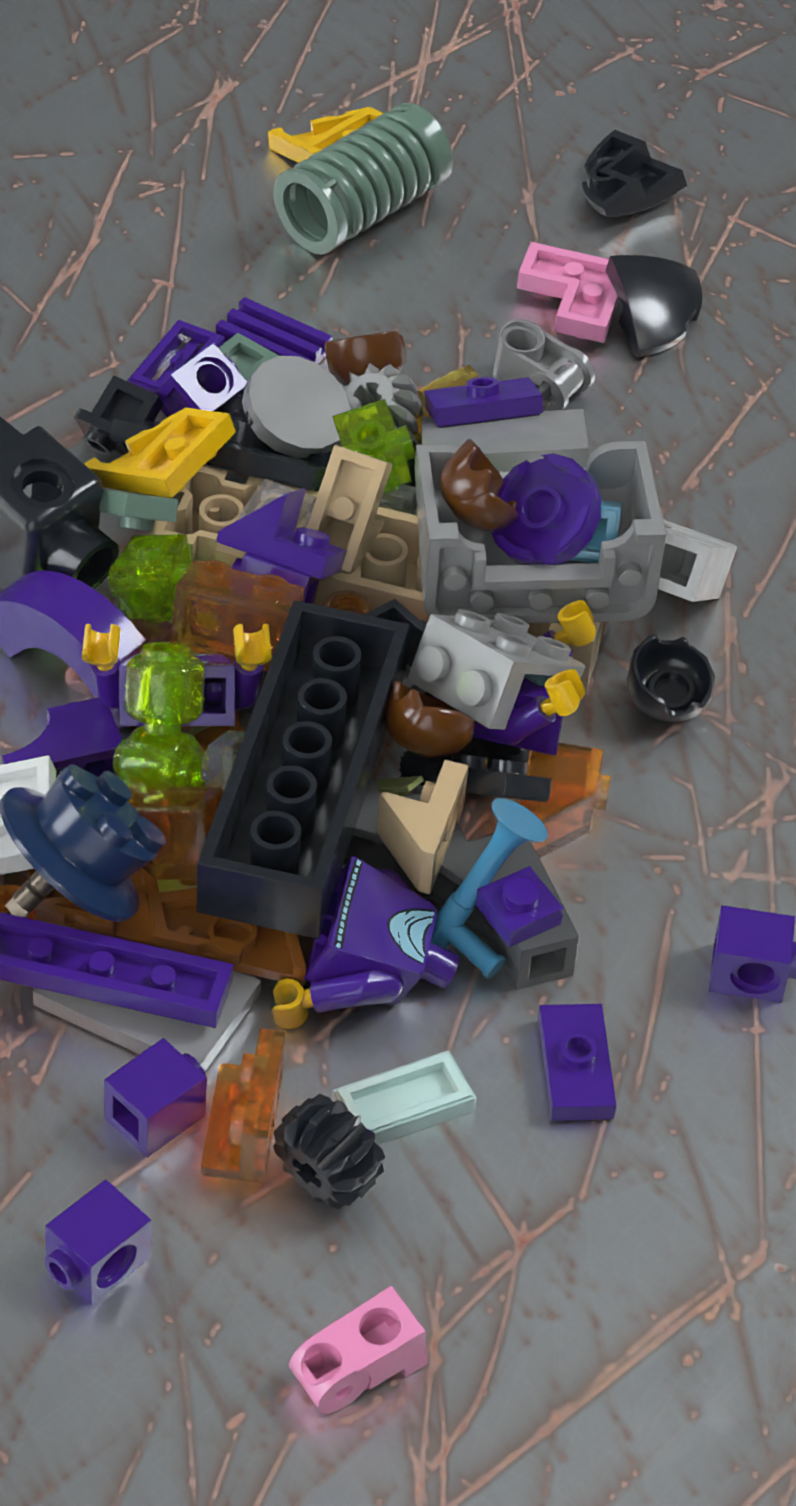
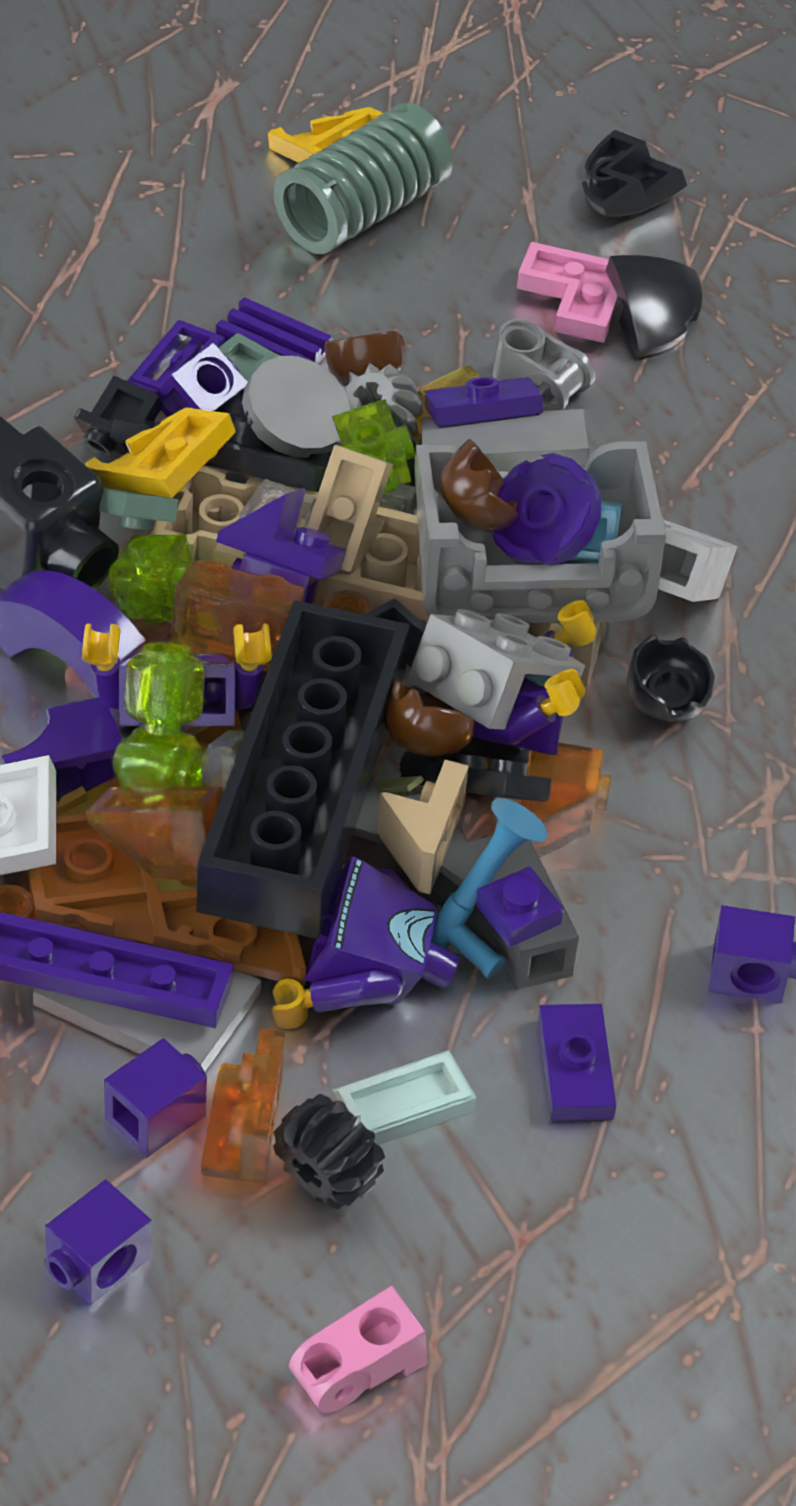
(81, 843): dark blue piece -> none

